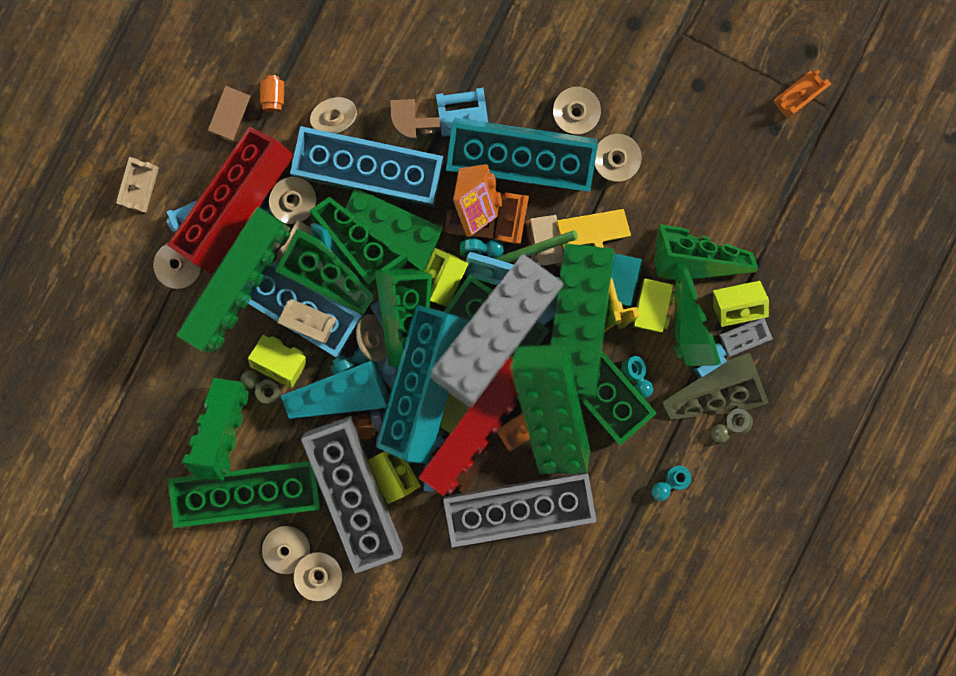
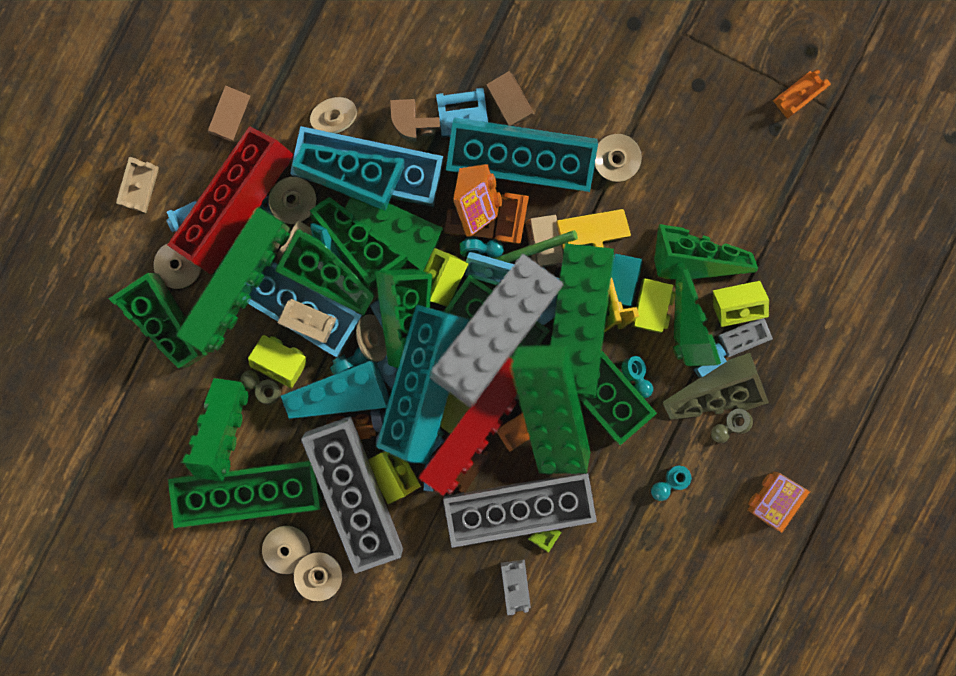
(158, 316): none -> green wedge
(272, 93): orange brick -> none
(351, 173): none -> teal wedge
(510, 99): none -> medium nougat hinge
(515, 586): none -> light grey hinge
(545, 539): none -> lime tile
(580, 99): tan dish -> none
(777, 501): none -> orange slope

